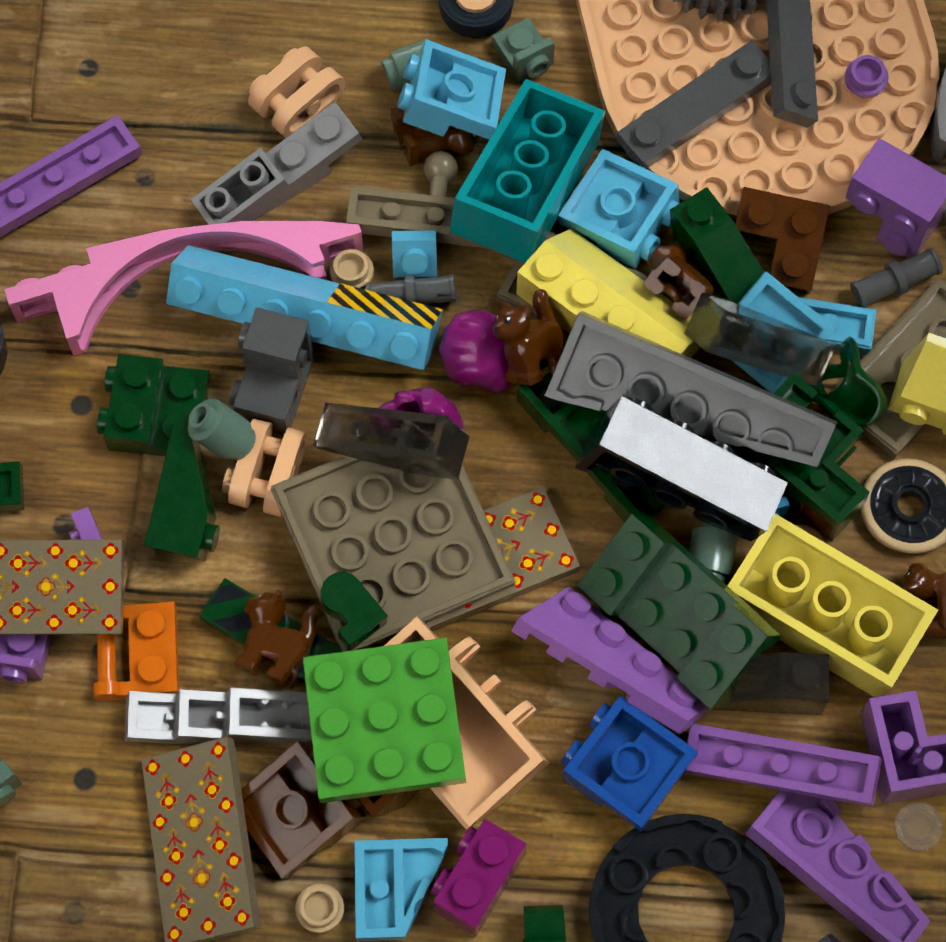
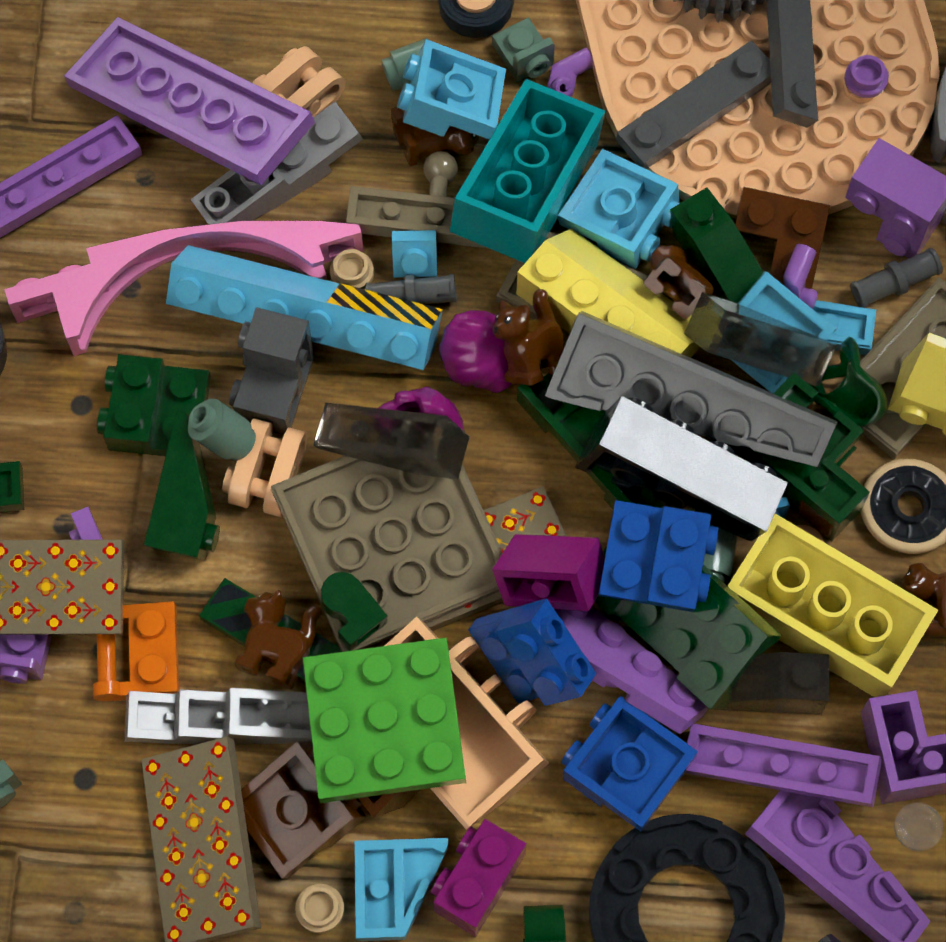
(190, 100): none -> medium lavender plate
(534, 653): none -> blue plate
(551, 568): none -> magenta brick
(564, 73): none -> medium lavender arm
(658, 556): none -> blue plate
(797, 272): none -> medium lavender arm

